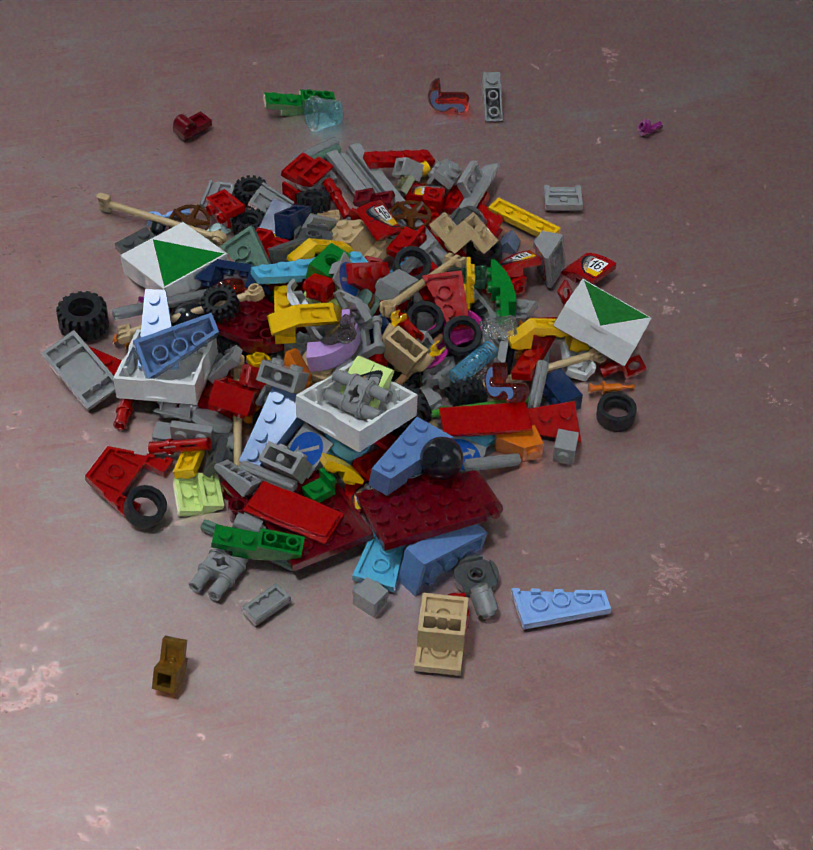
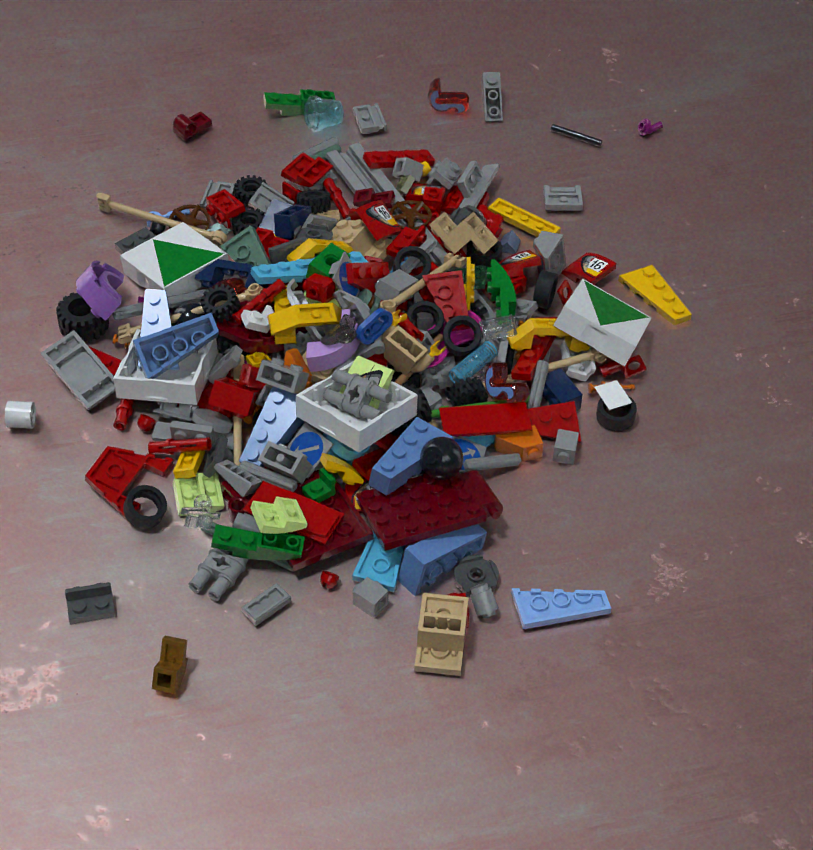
(20, 414): none -> white piece
(90, 603): none -> dark grey bracket
(98, 288): none -> medium lavender brick
(145, 422): none -> red hinge
(199, 515): none -> clear hips
(256, 321): none -> white bracket
(266, 296): none -> red pin
(279, 517): none -> yellowish green slope
(329, 579): none -> red hinge
(369, 118): none -> light grey plate
(373, 326): none -> blue plate
(545, 289): none -> black tyre
(576, 135): none -> black bar
(613, 394): none -> white sticker
(656, 292): none -> yellow wing

